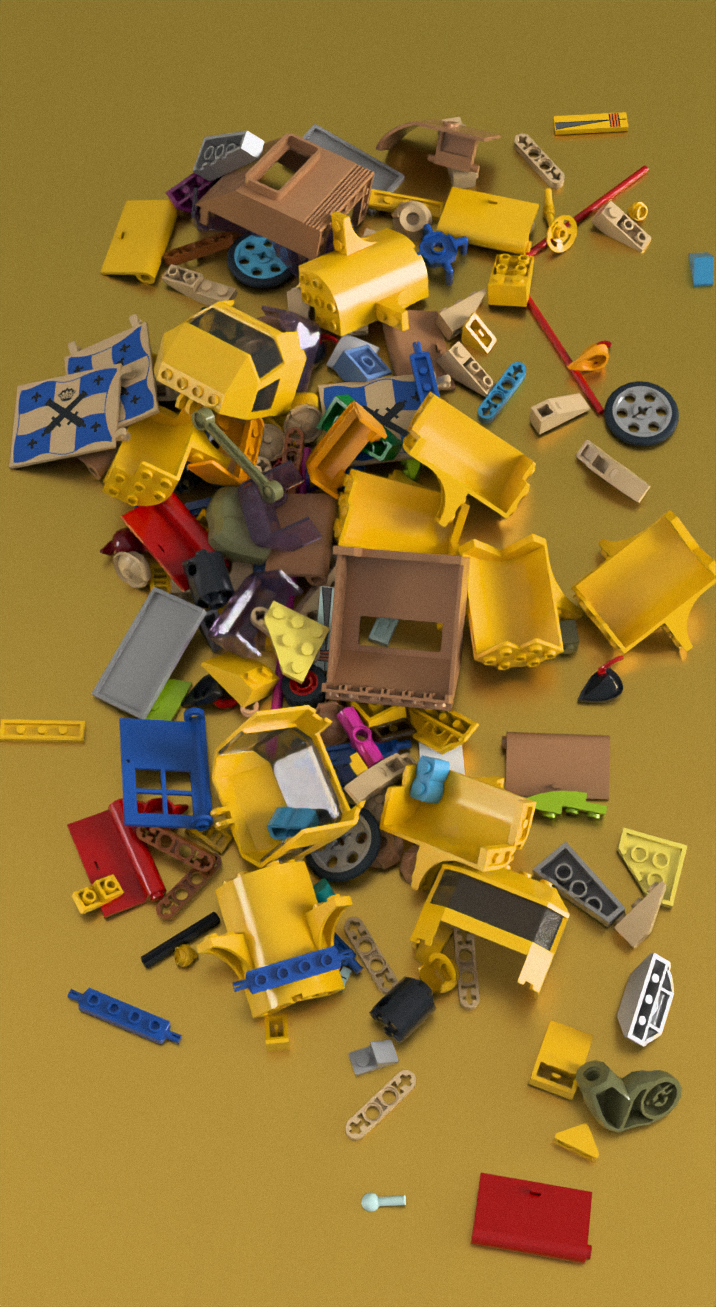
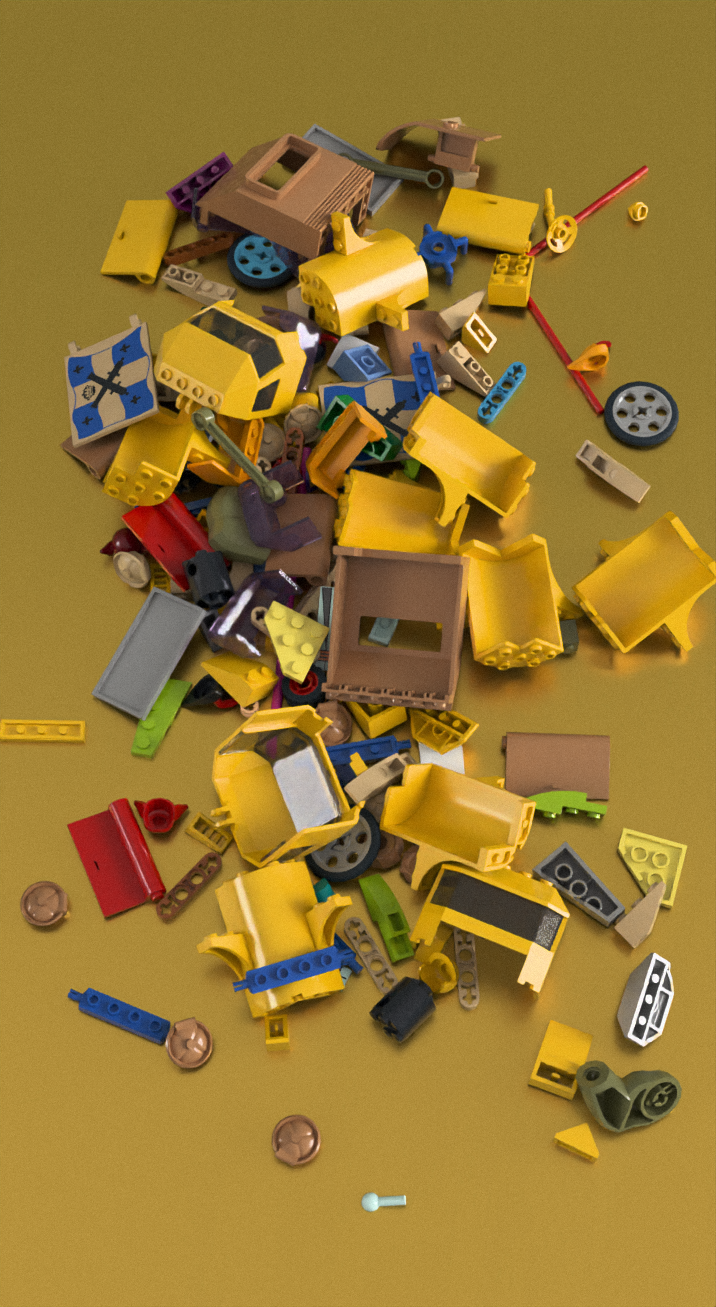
(43, 903): none -> medium nougat piece
(68, 416): flag -> none
(98, 894): yellow slope -> none
(163, 748): blue door -> none
(174, 849): dark orange beam -> none
(181, 938): black axle -> none
(184, 955): yellow plate -> none
(189, 1043): none -> medium nougat piece
(227, 153): light grey wedge -> none
(289, 821): dark azure brick -> none
(296, 1139): none -> medium nougat piece
(353, 727): dark pink piece -> none
(373, 1057): light grey slope -> none
(378, 1102): tan beam -> none
(390, 201): yellow tile -> none
(390, 917): none -> lime slope
(392, 730): dark brown slope -> none
(397, 171): none -> olive piece
(410, 219): tan piece -> none
(430, 779): dark azure brick -> none
(532, 1218): red door -> none
(541, 159): tan beam -> none
(556, 411): tan slope -> none
(590, 123): yellow tile -> none
(603, 685): black piece -> none
(619, 226): tan slope -> none
(701, 269): dark azure slope -> none

